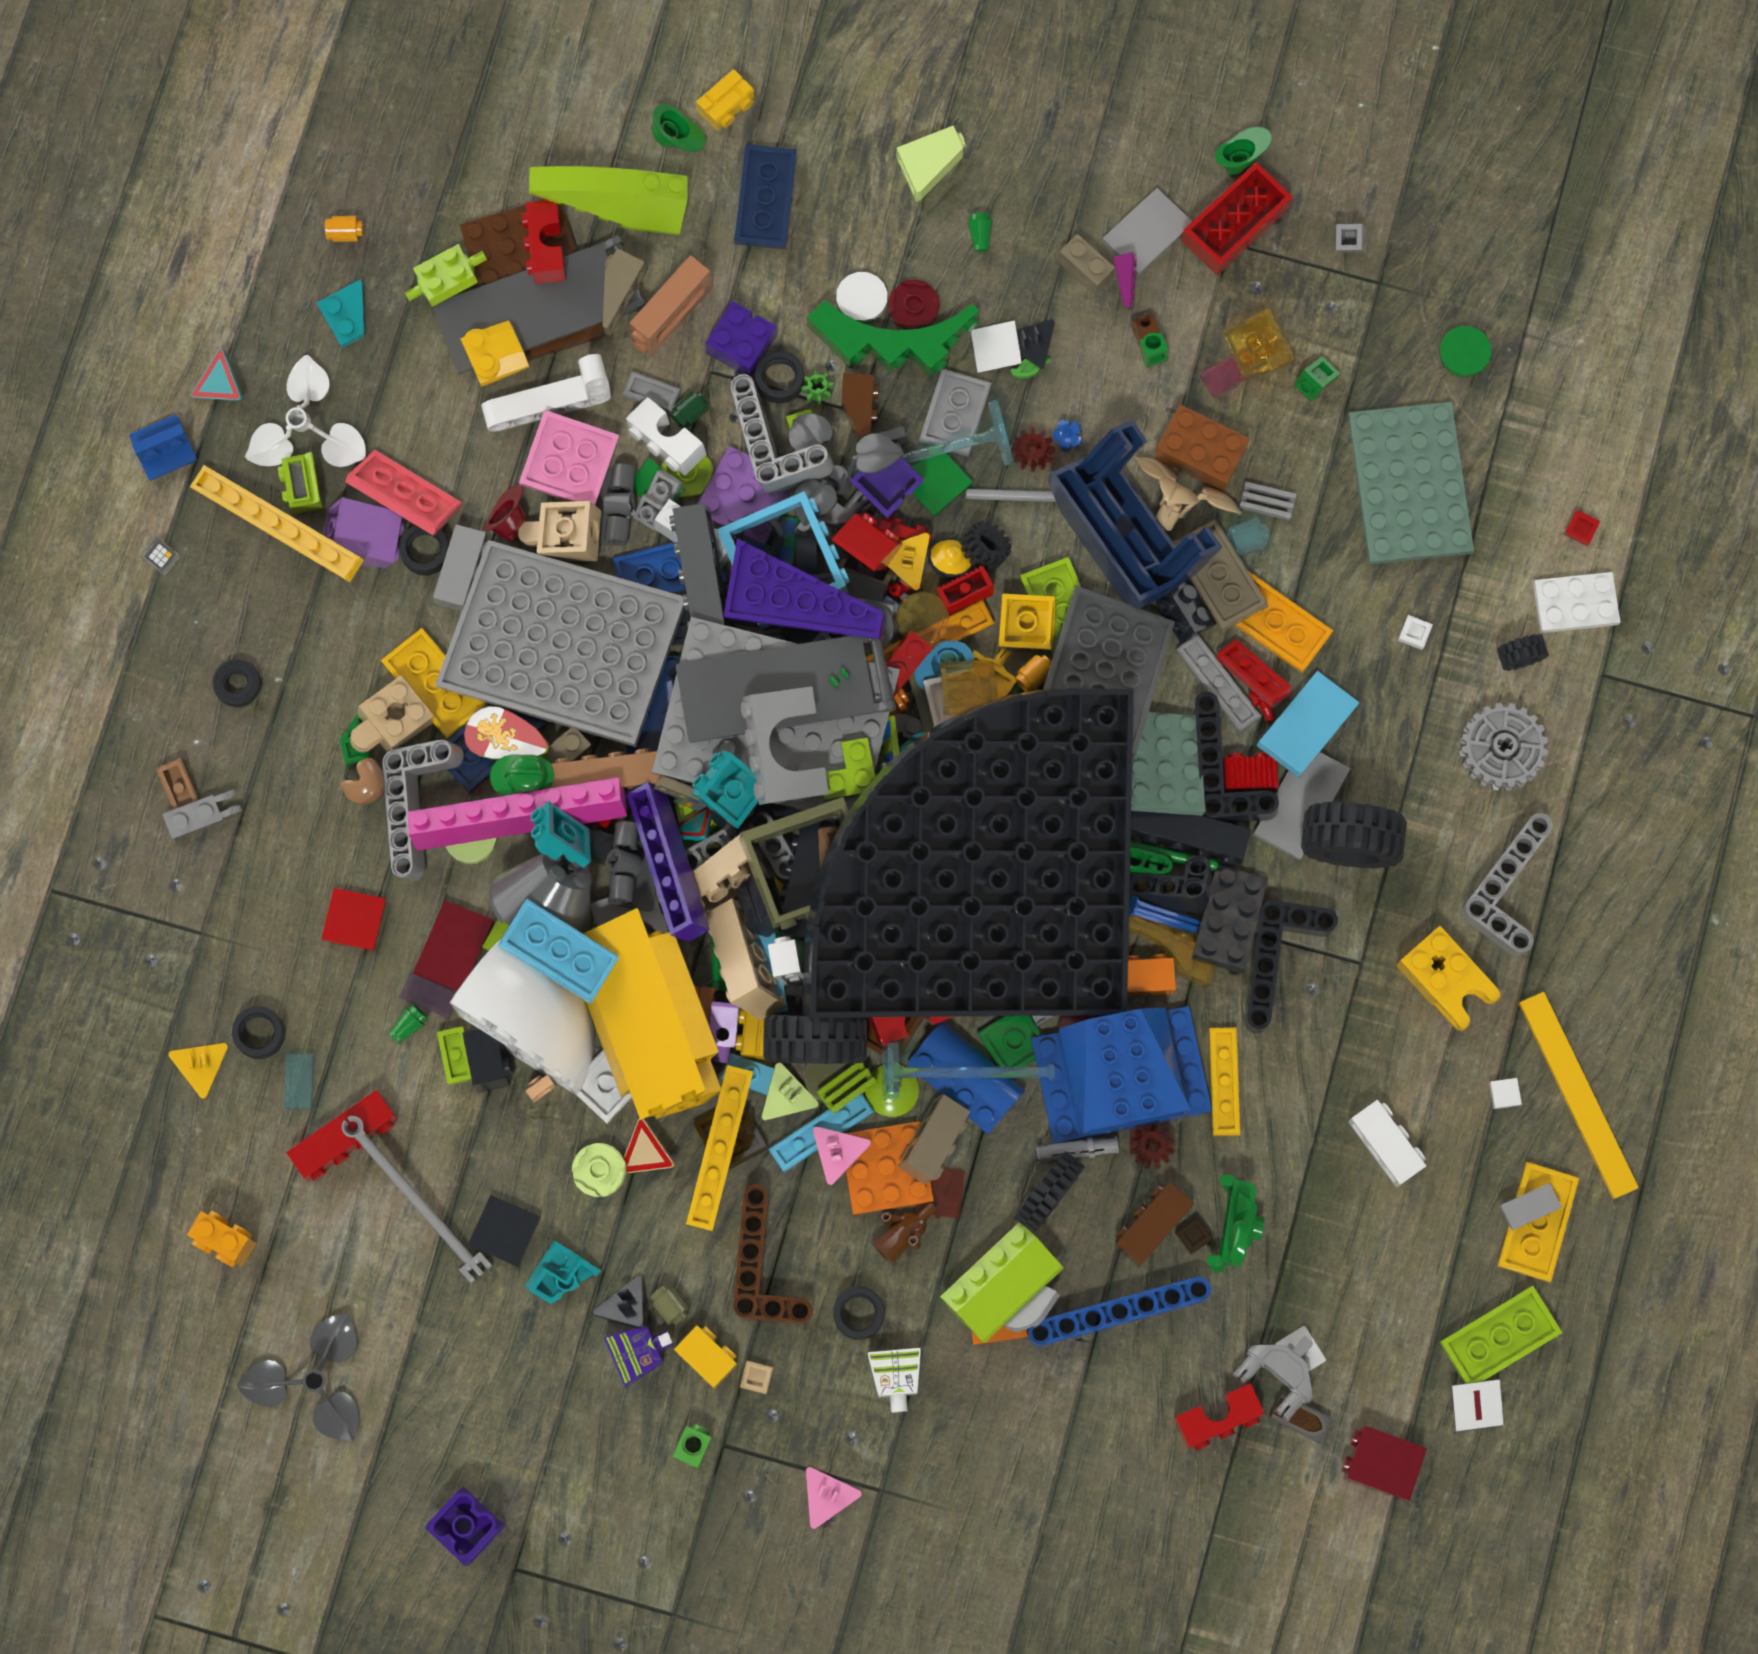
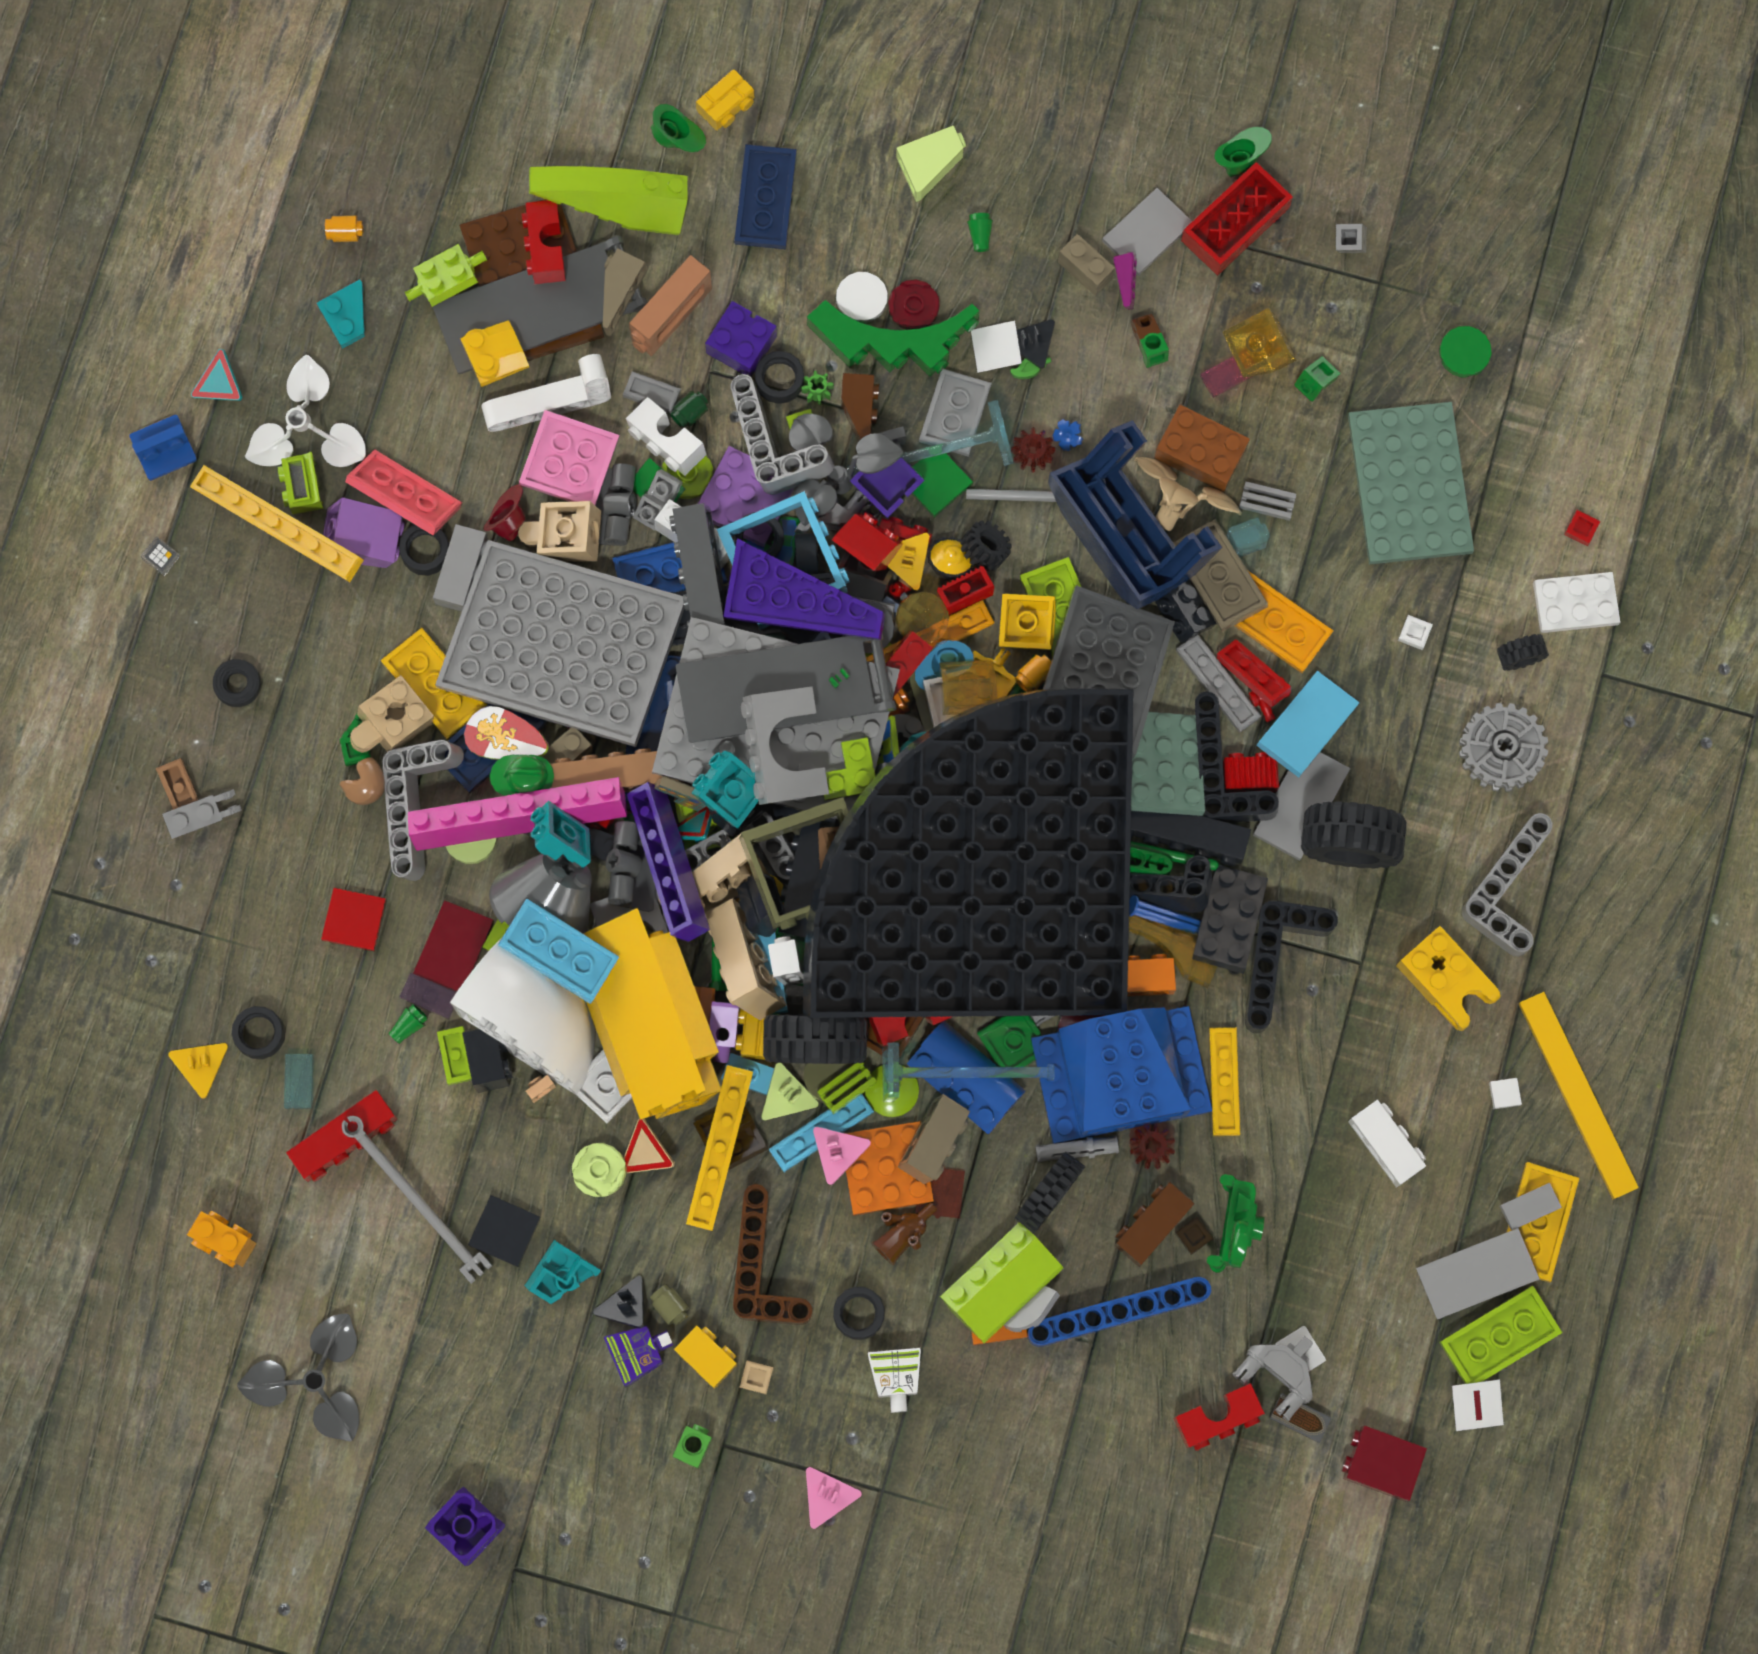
(1477, 1273): none -> light grey tile

